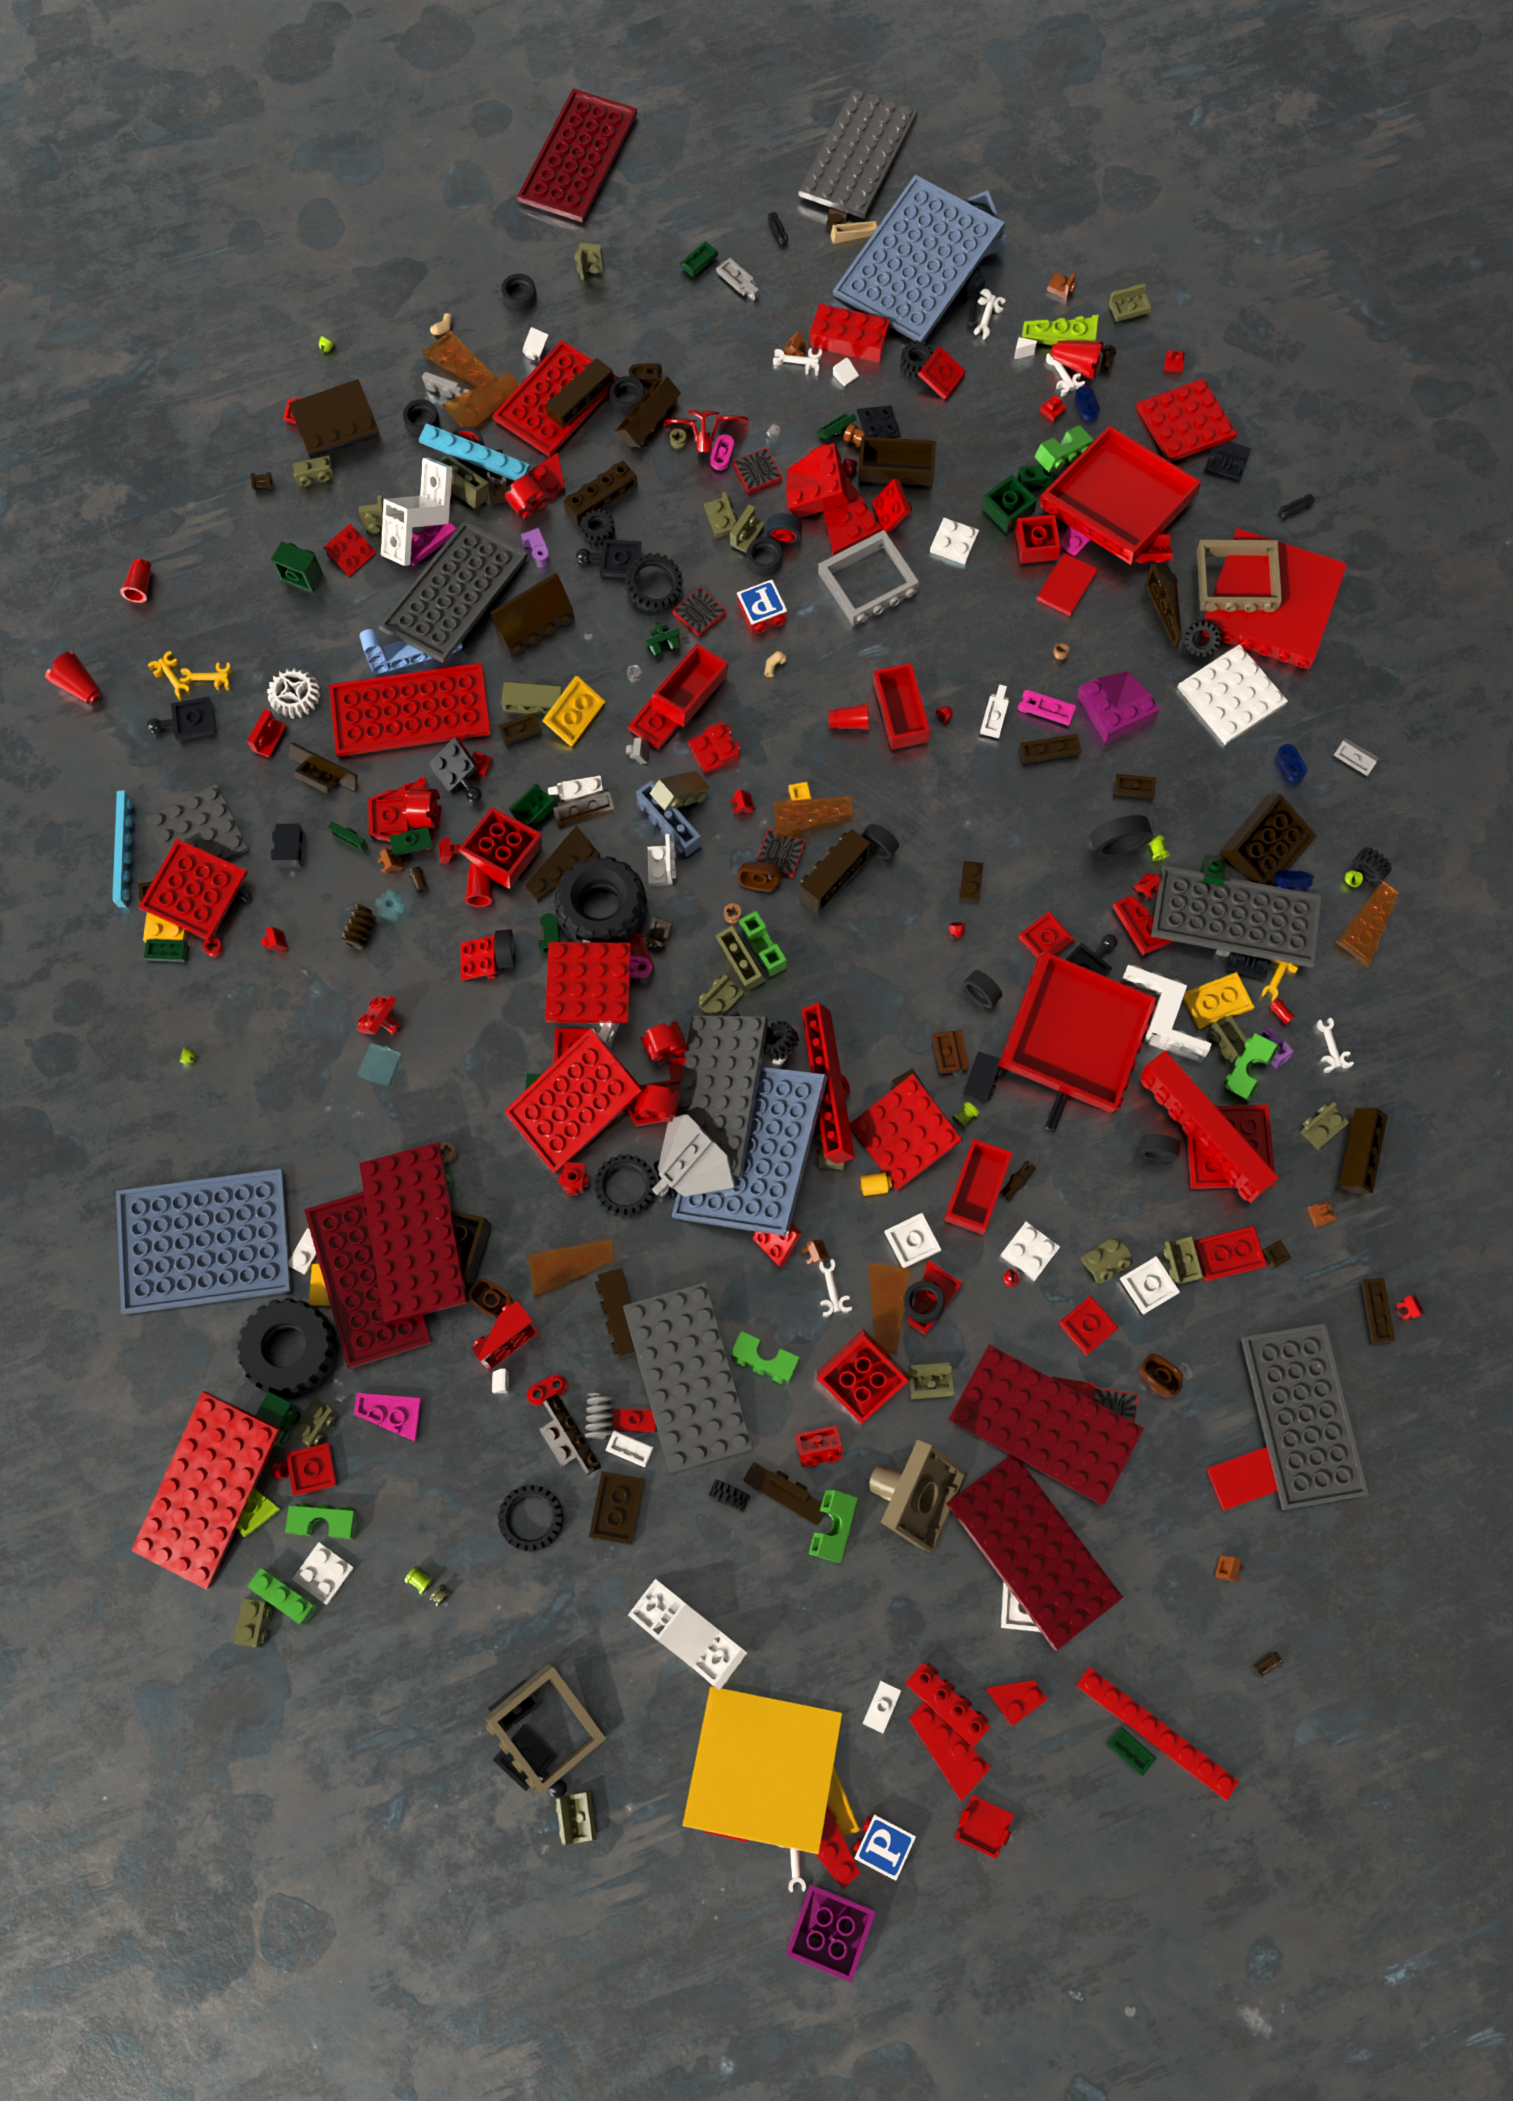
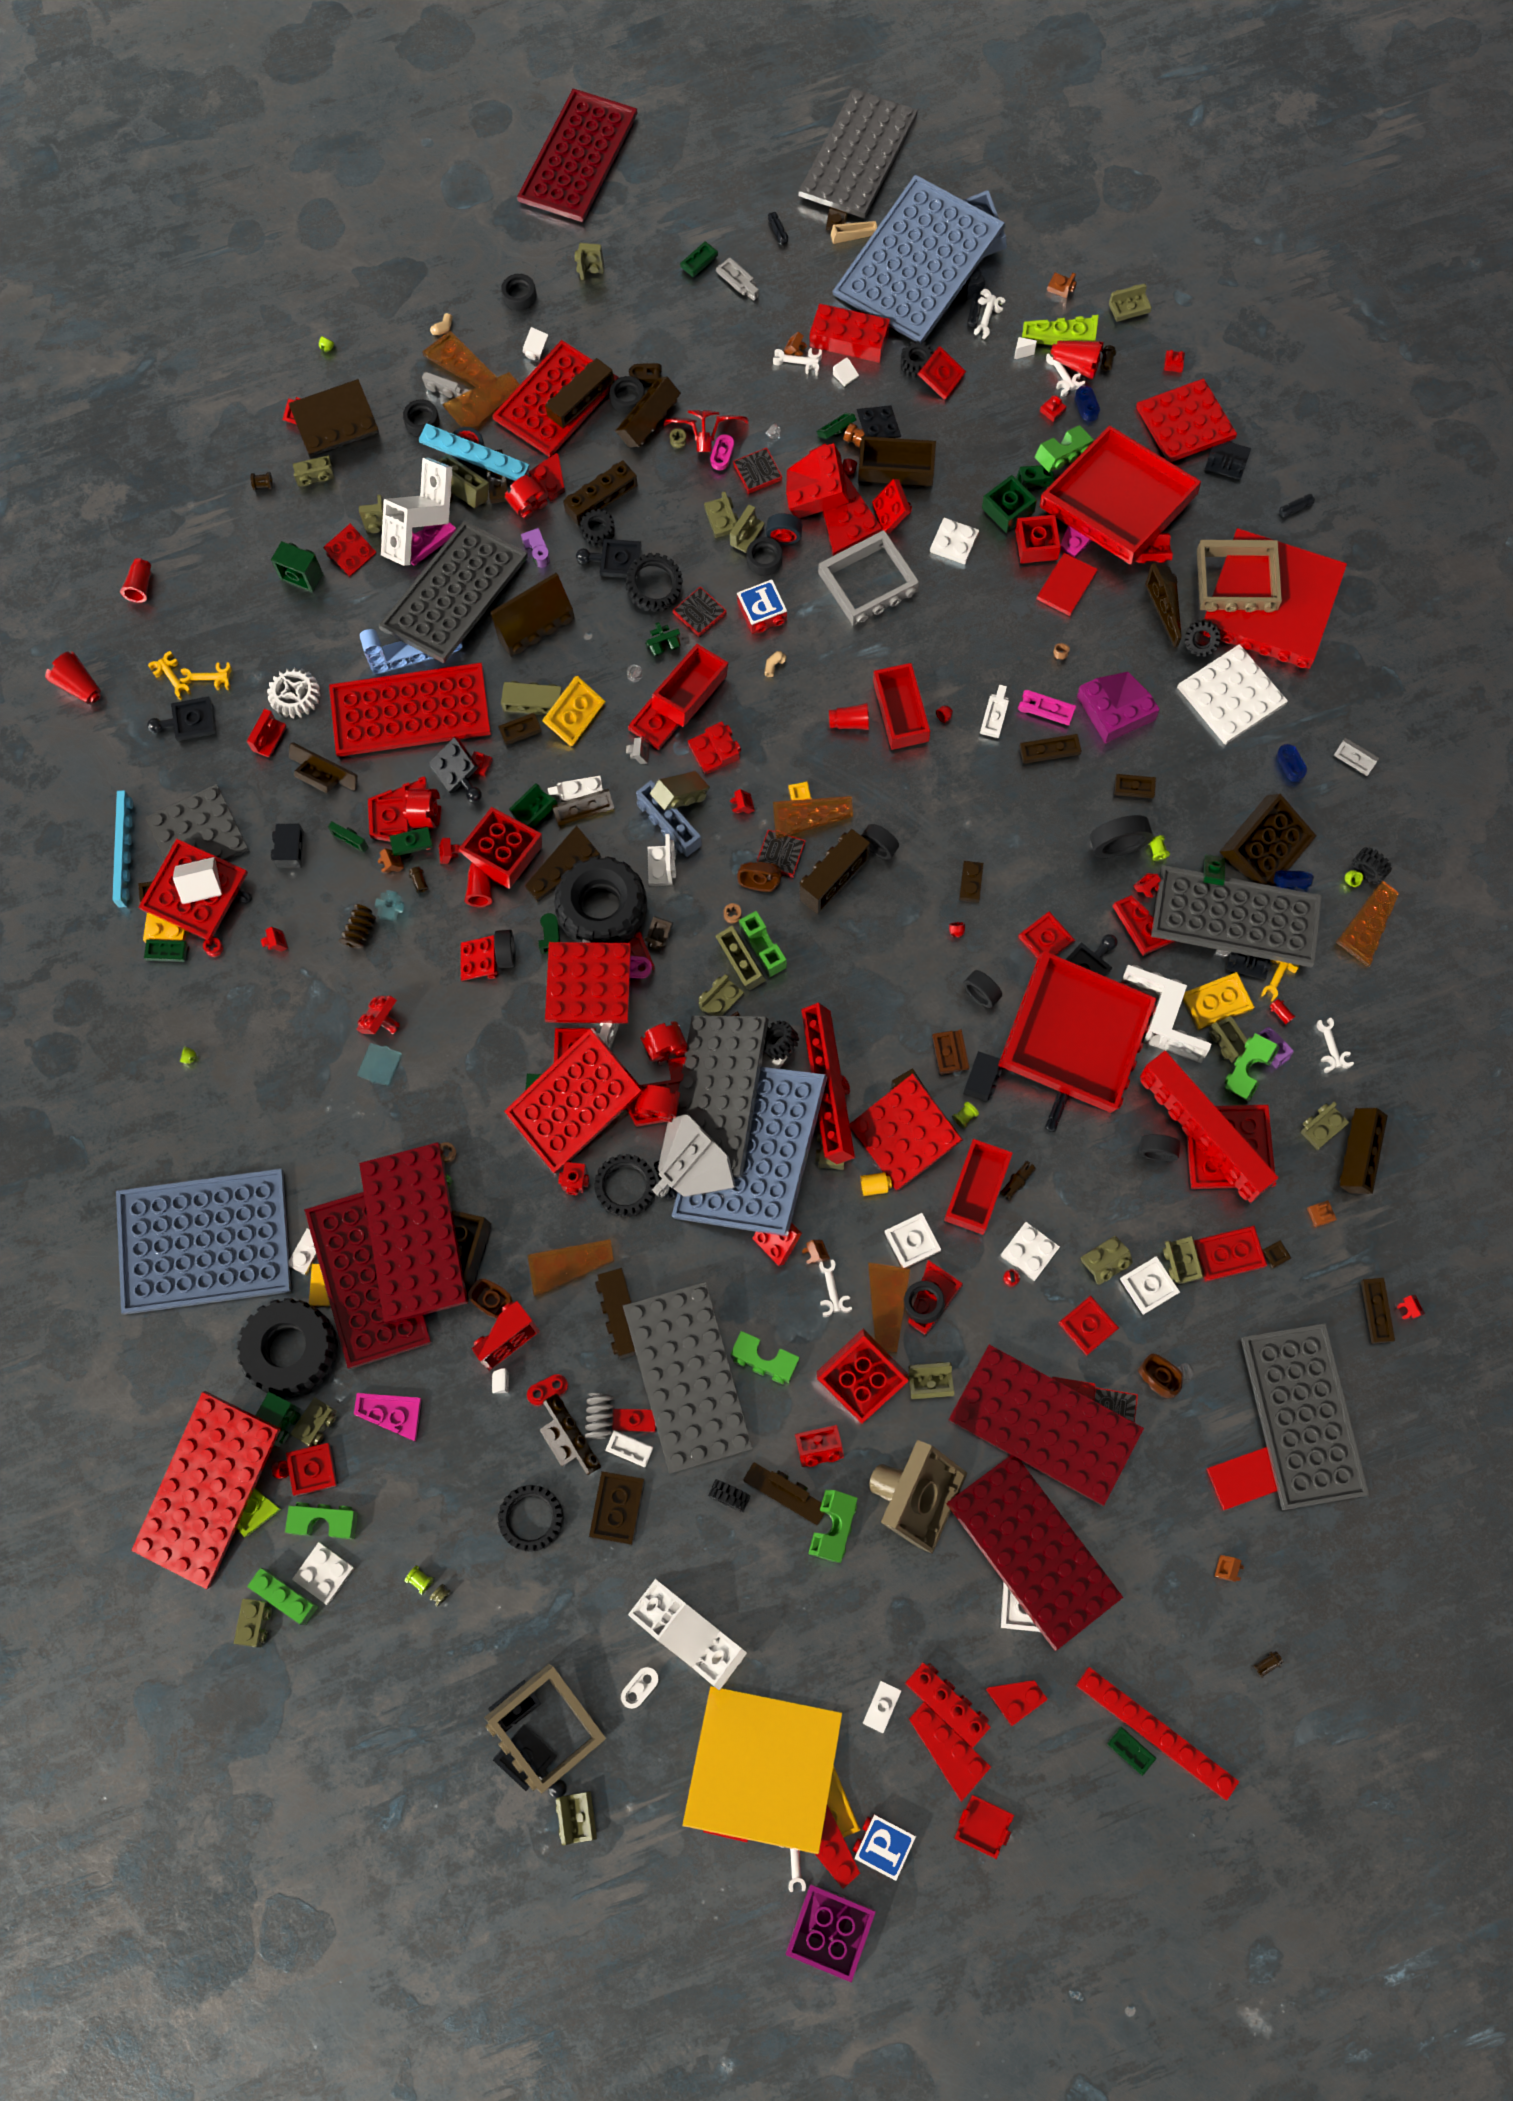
(197, 880): none -> white slope
(639, 1687): none -> white plate

